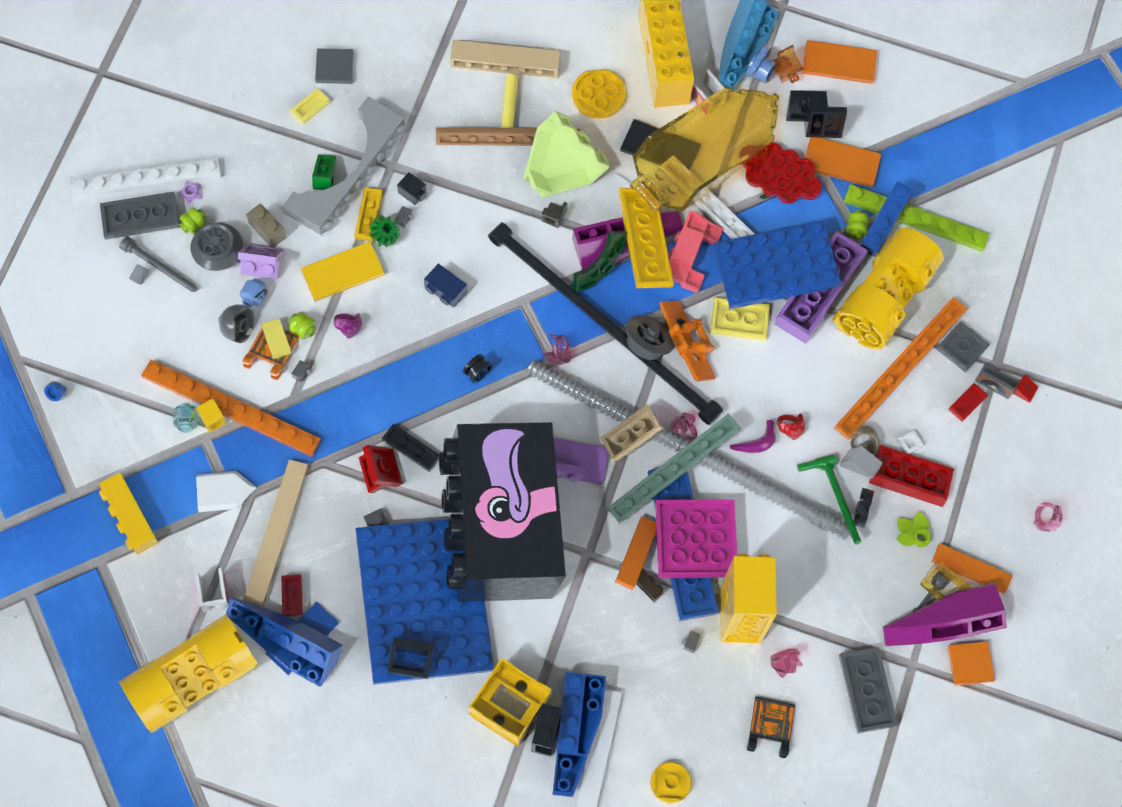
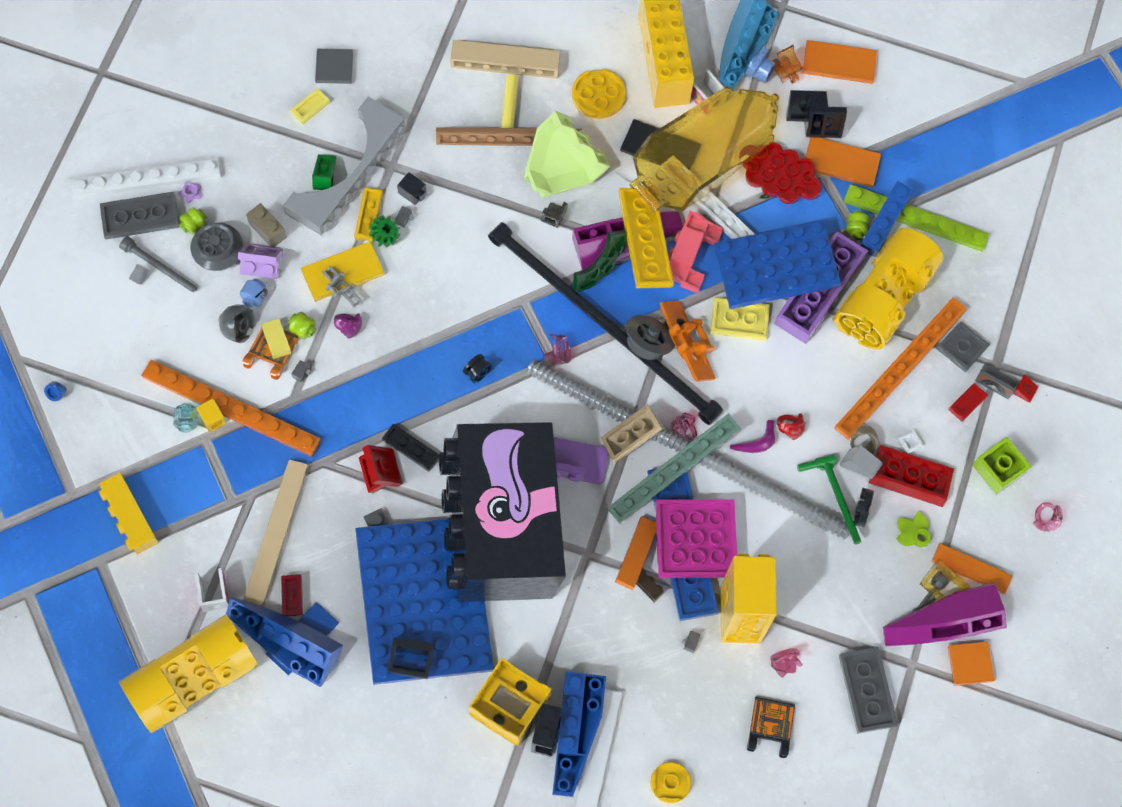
(222, 491): white tile -> none
(334, 279): none -> light grey piece
(445, 285): dark blue brick -> none
(1001, 465): none -> lime brick

